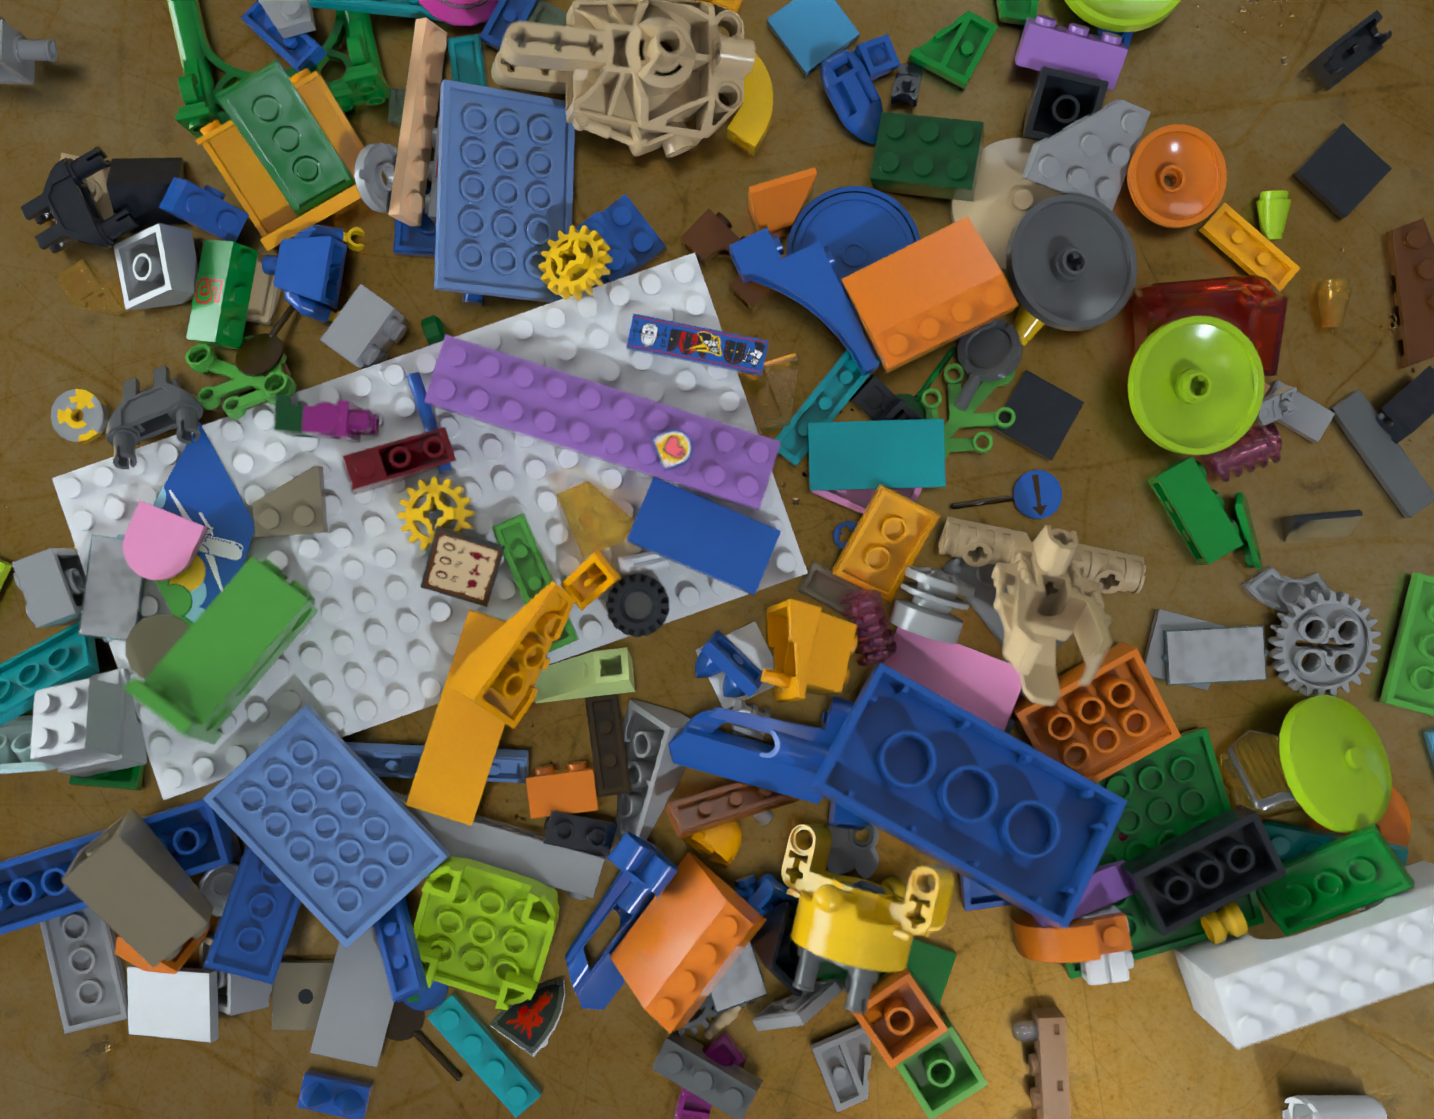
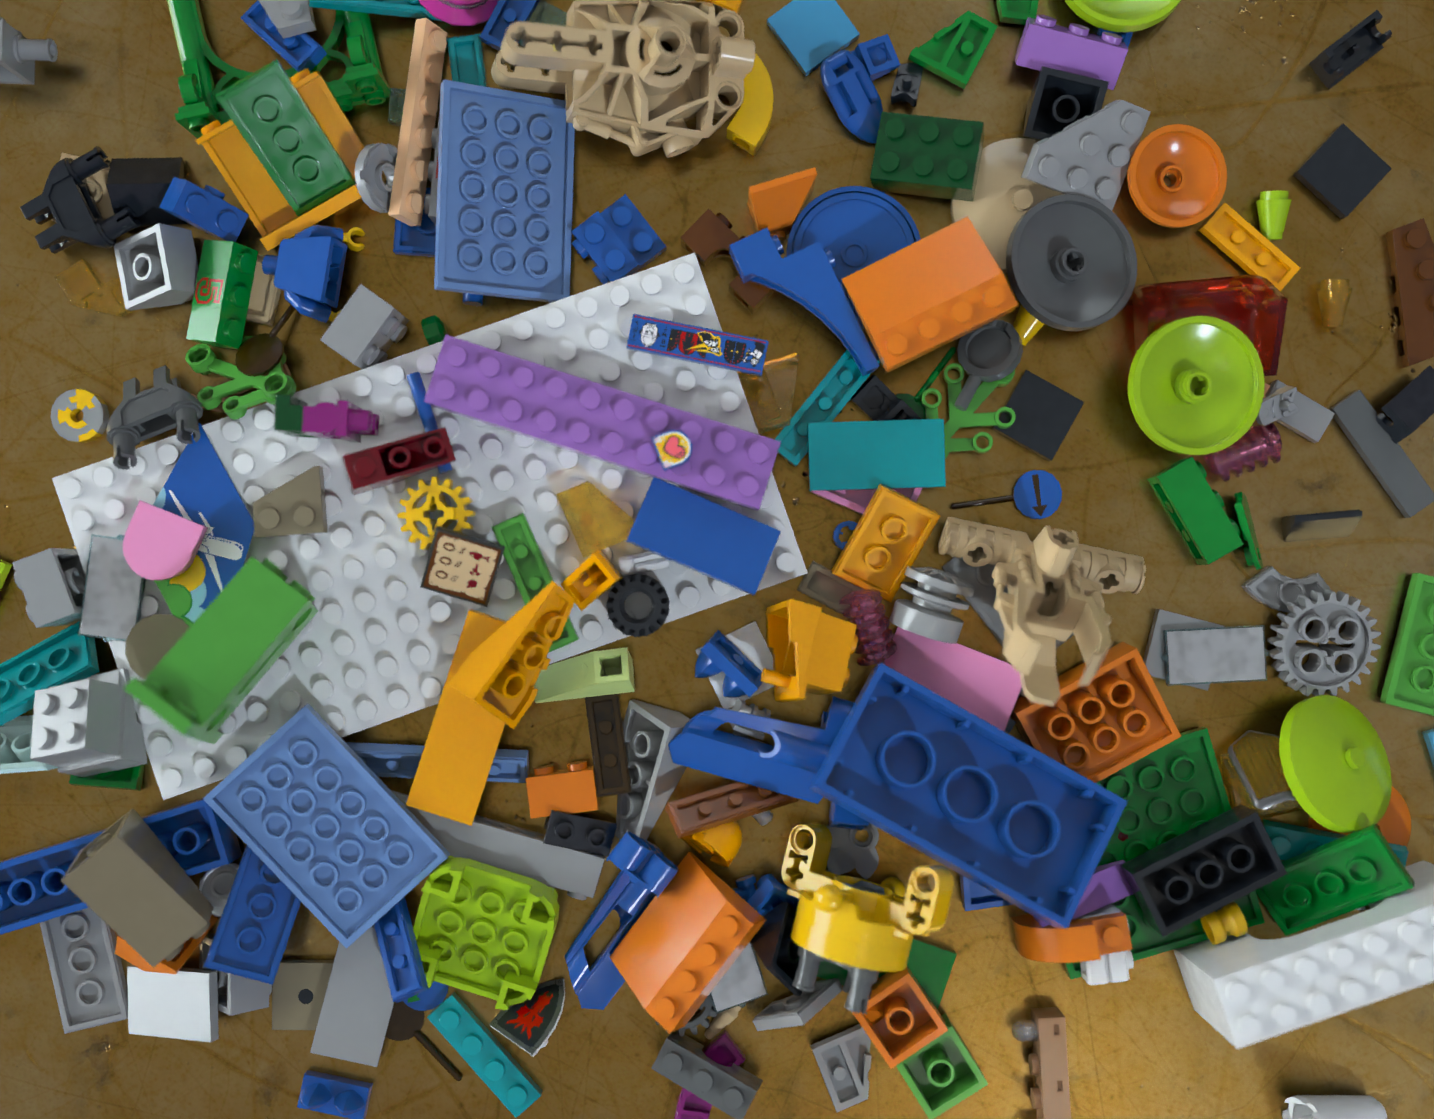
(575, 262): yellow gear -> none

